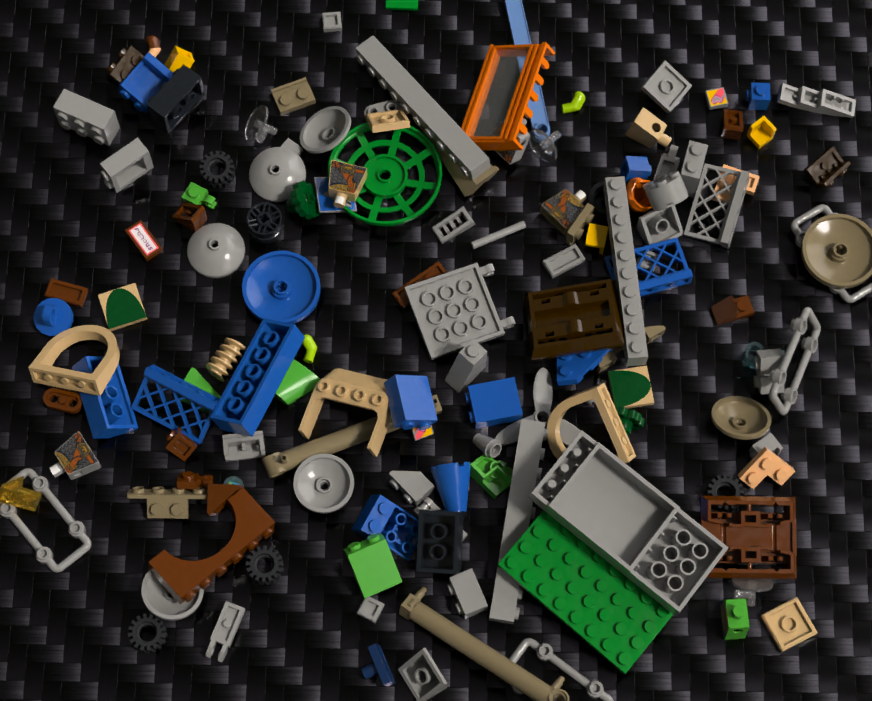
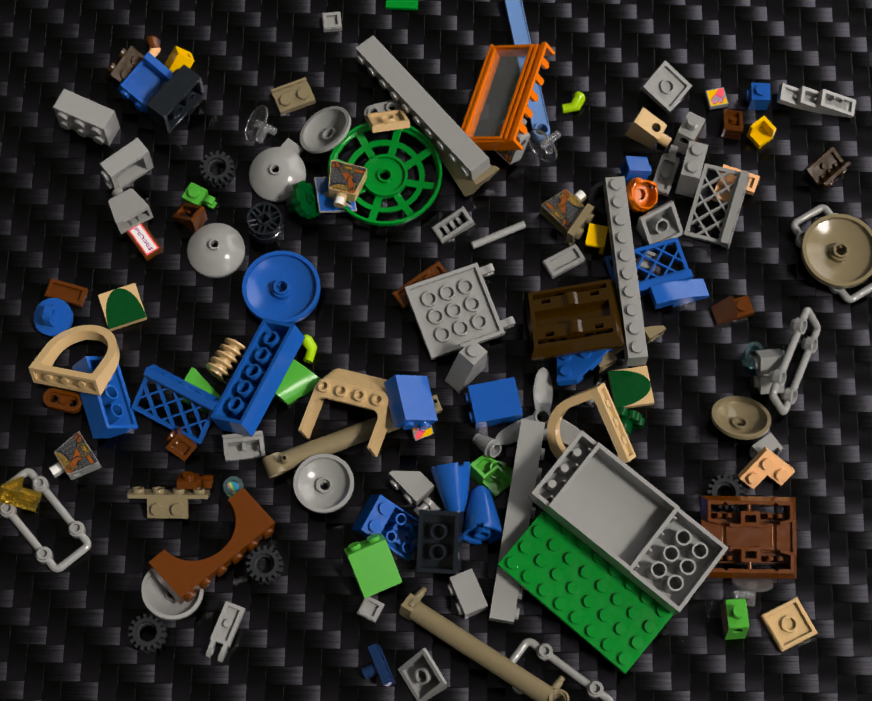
(128, 209): none -> light grey torso
(218, 496): reddish brown slope -> none
(481, 518): none -> blue cone
(666, 190): light grey brick -> none
(678, 292): none -> slope
(690, 130): none -> light grey torso

